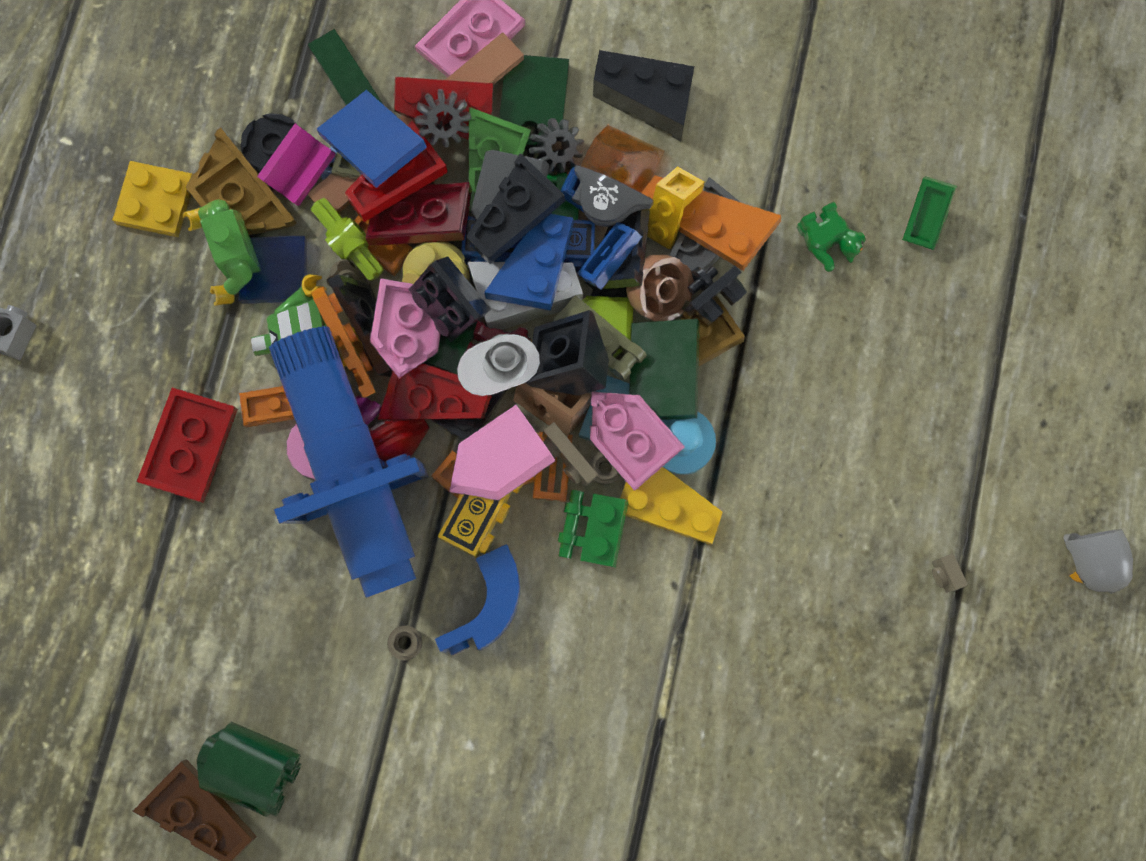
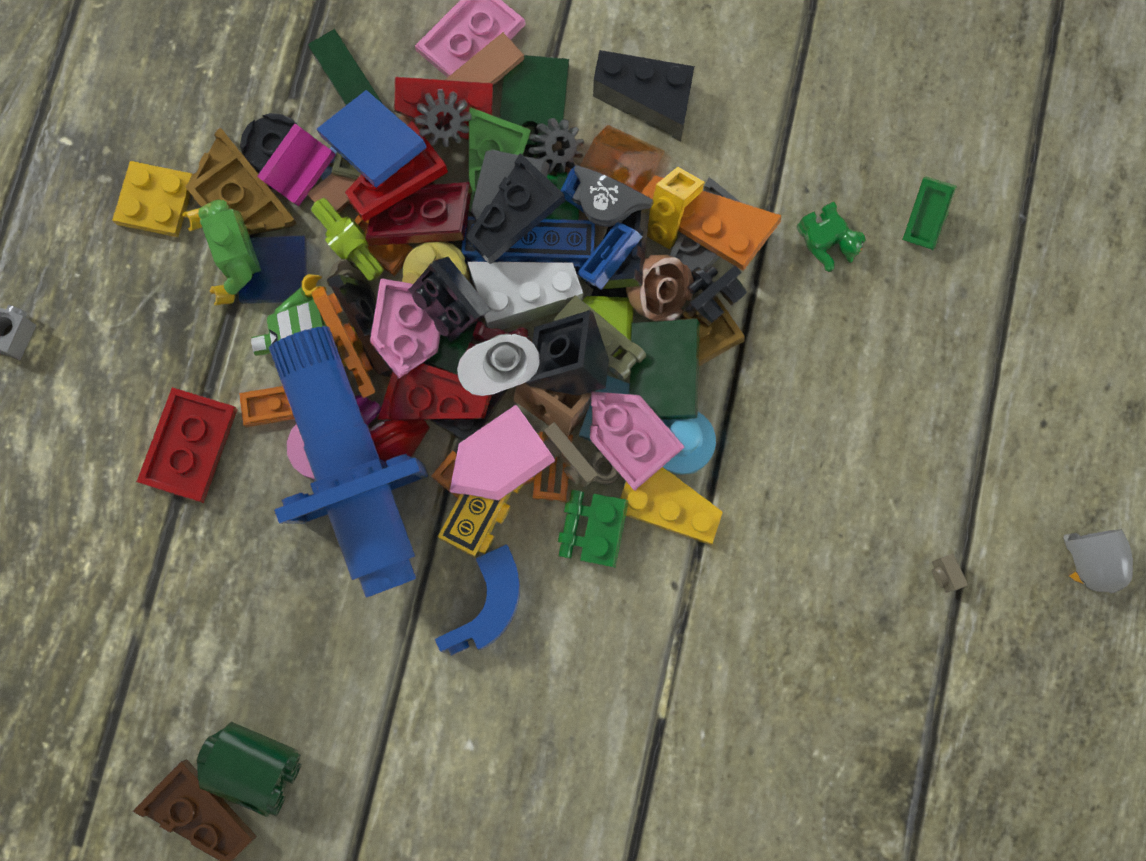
(395, 637): dark tan plate -> none
(534, 266): blue wing -> none

